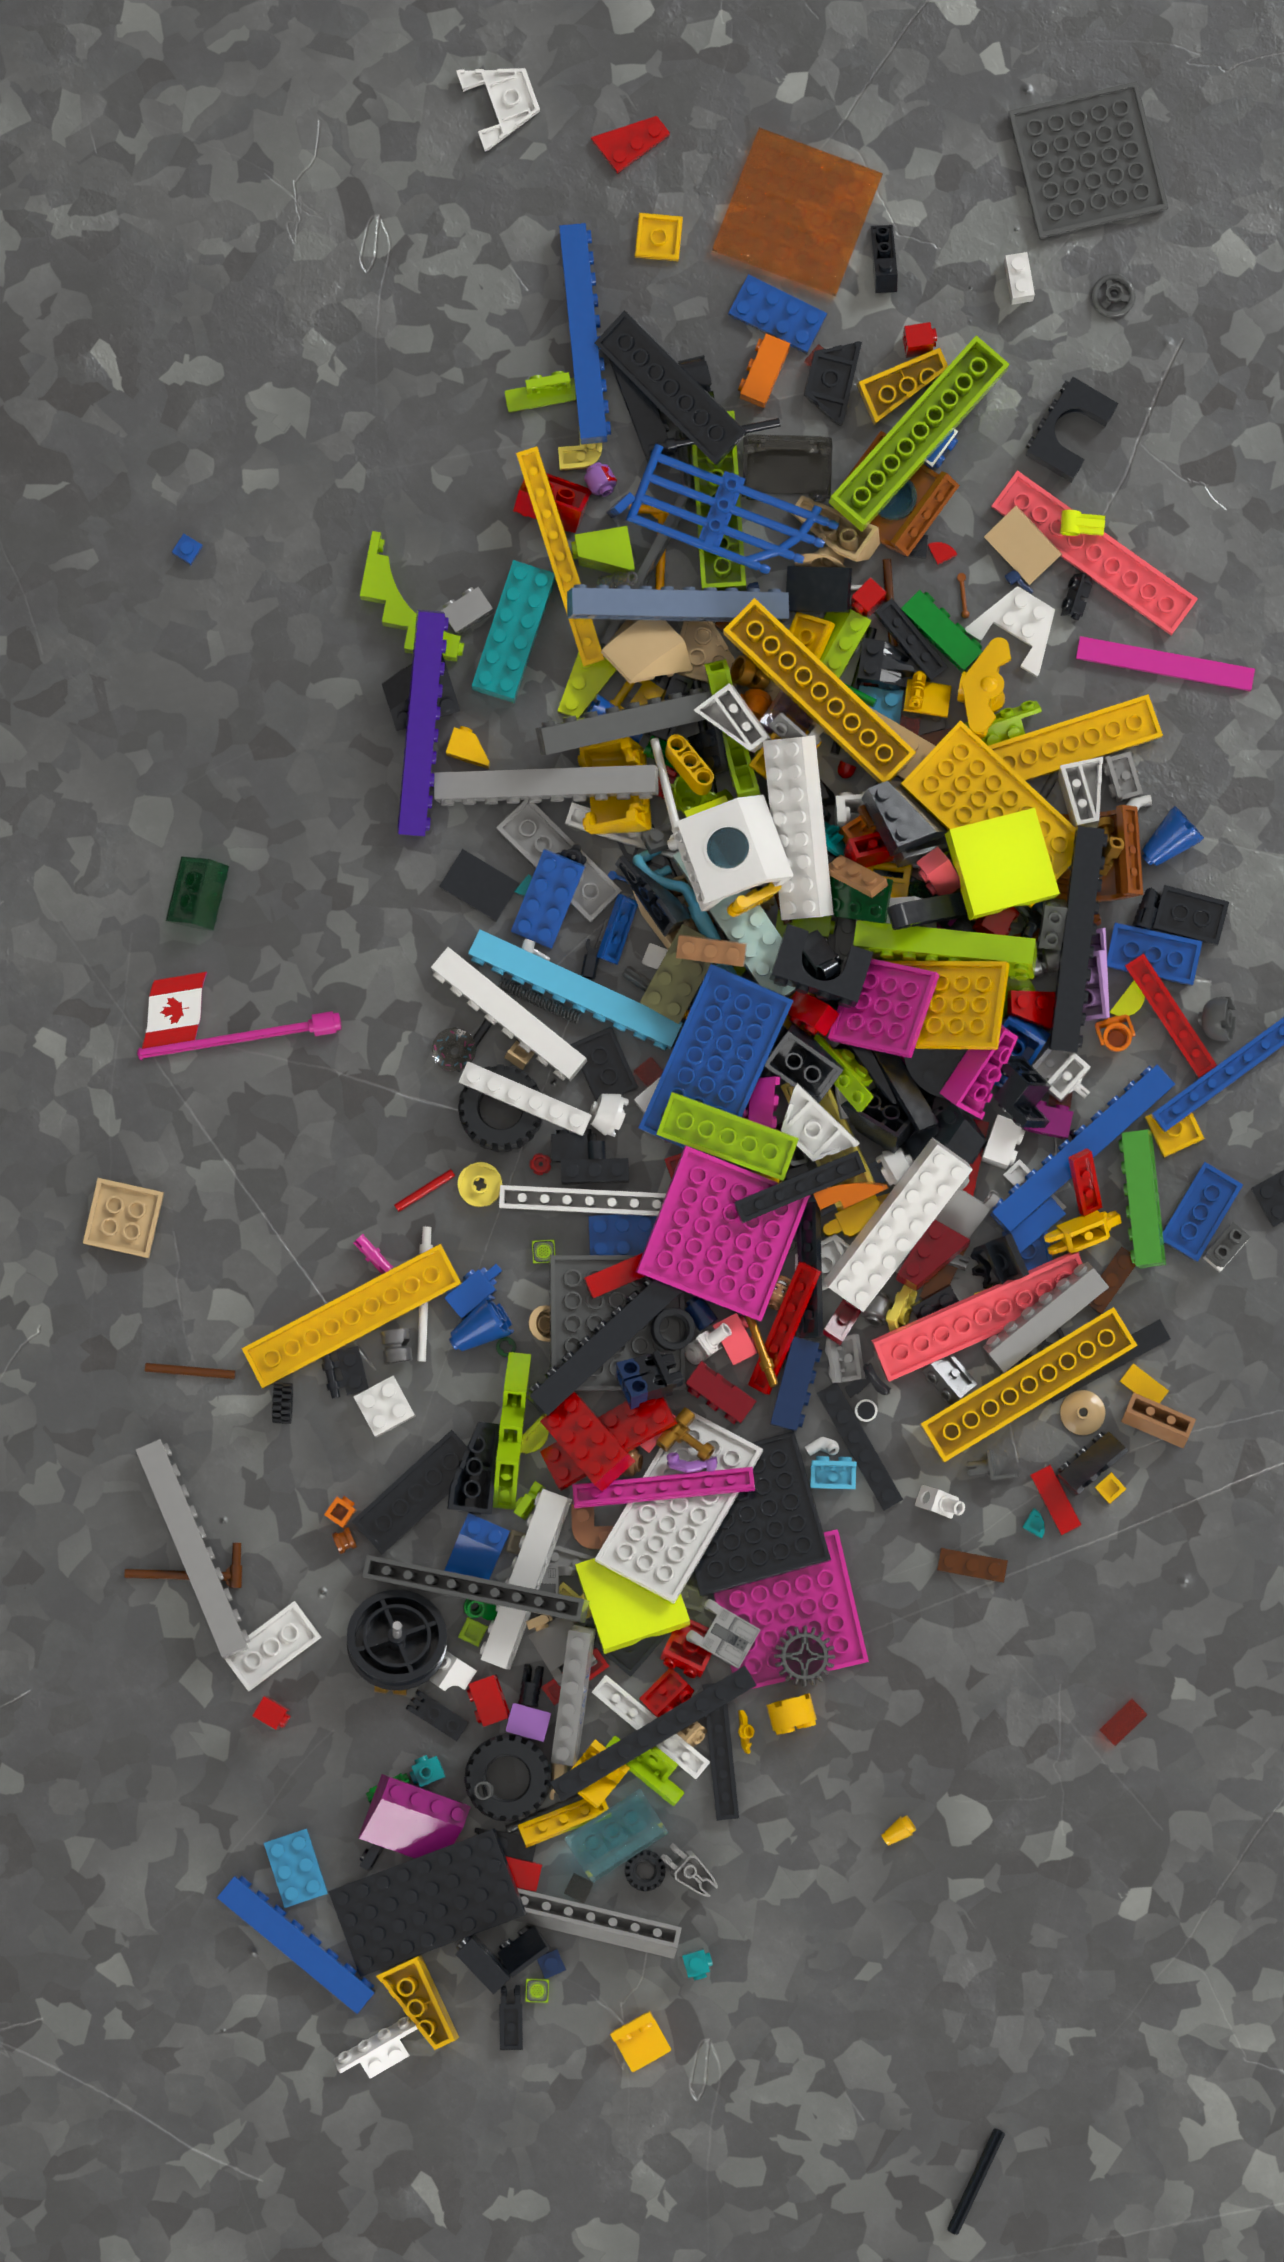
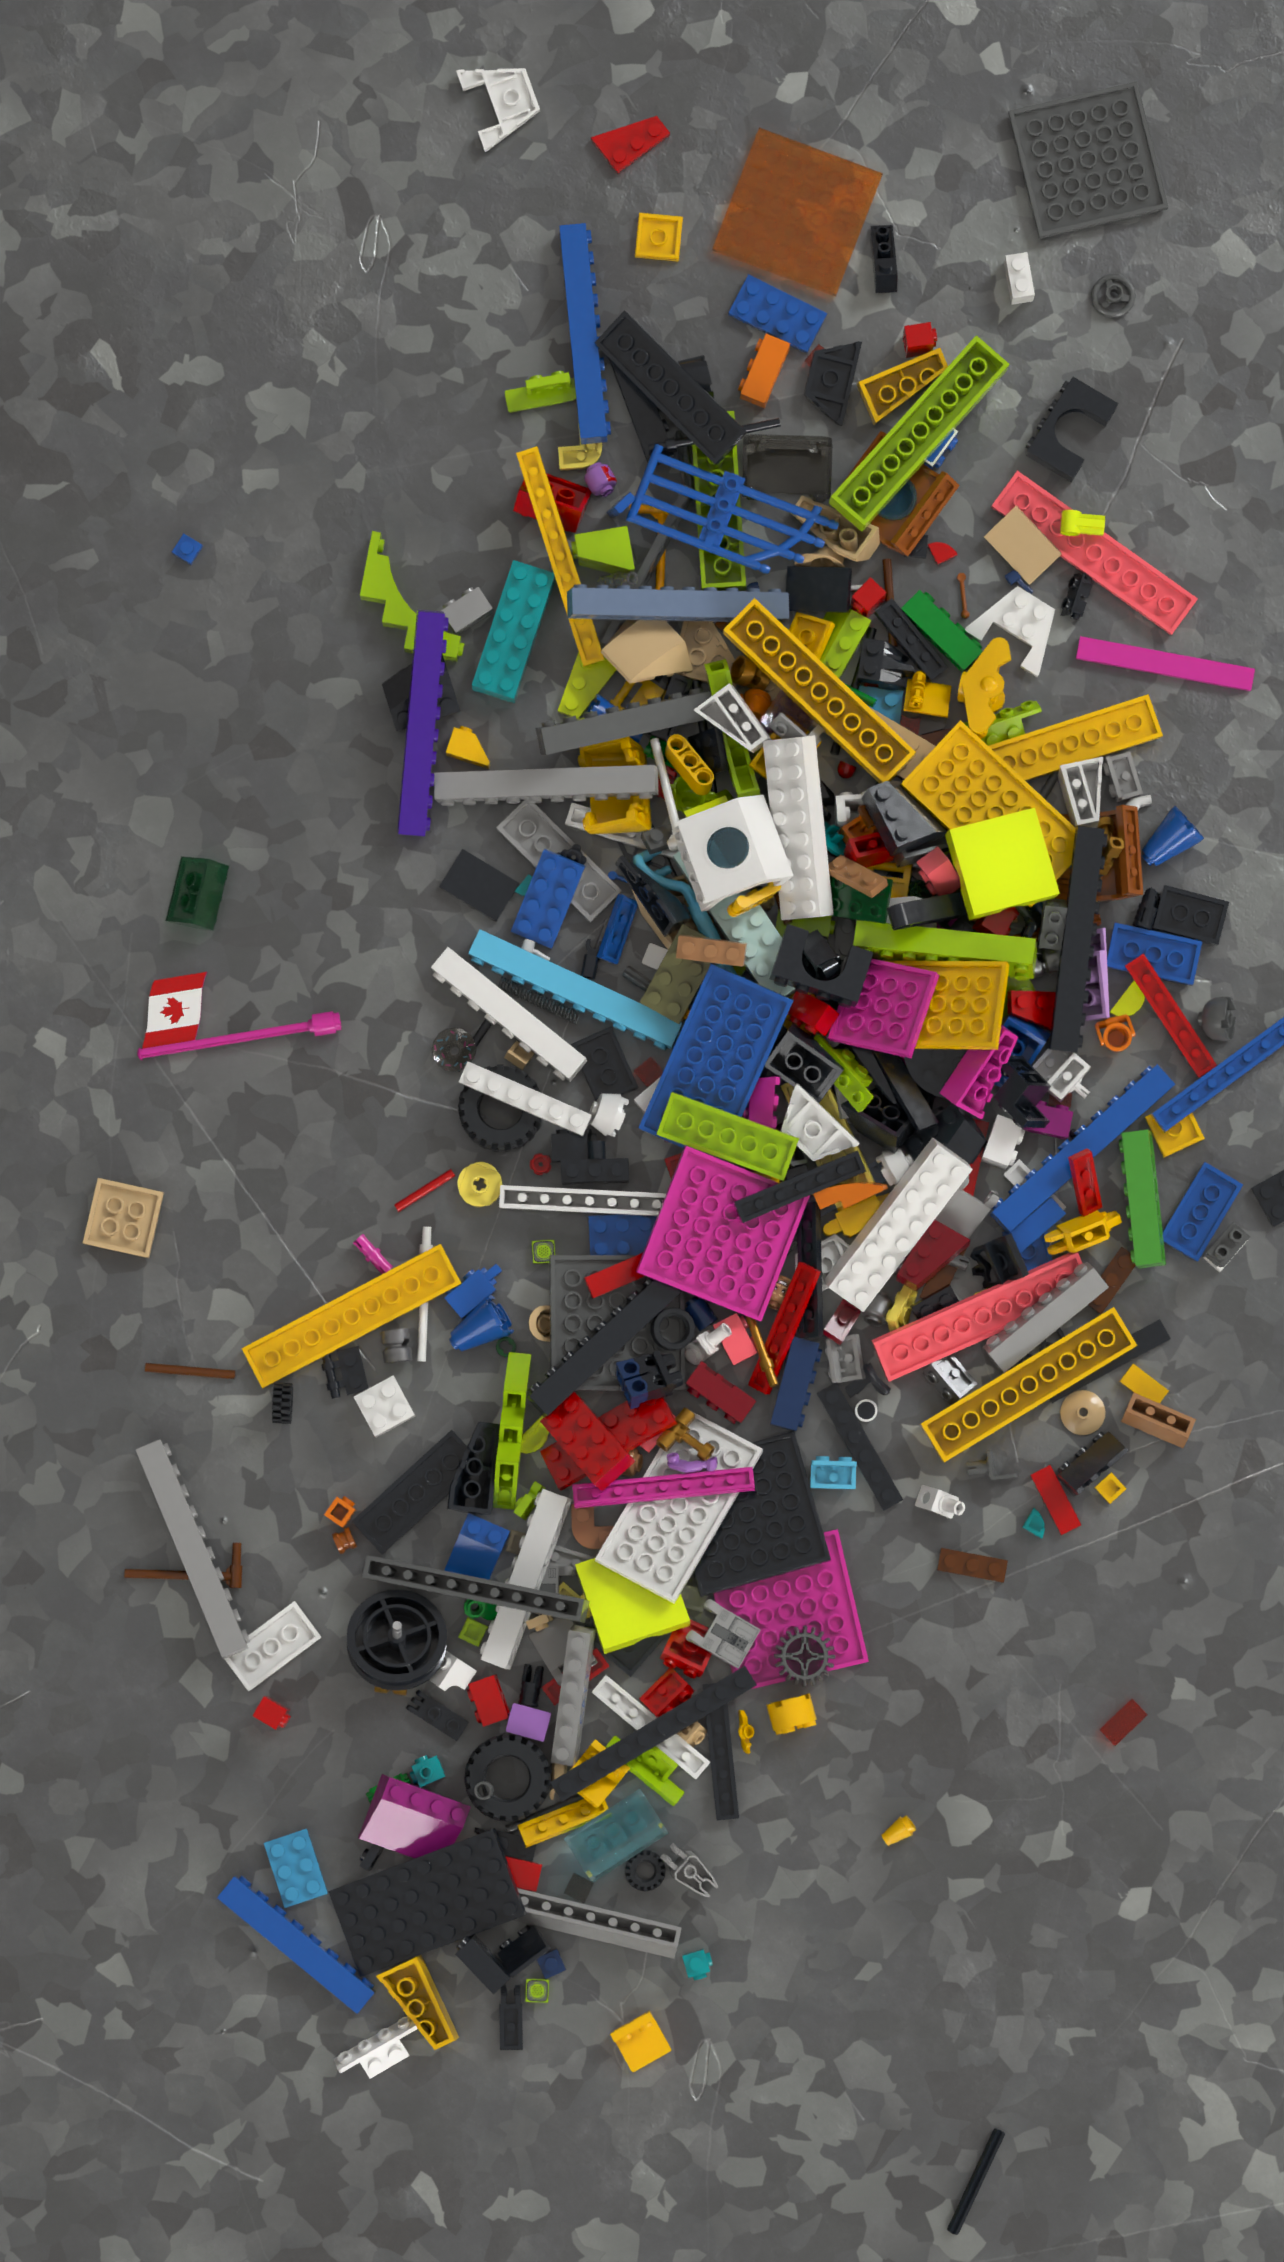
(823, 1444): white arm -> none

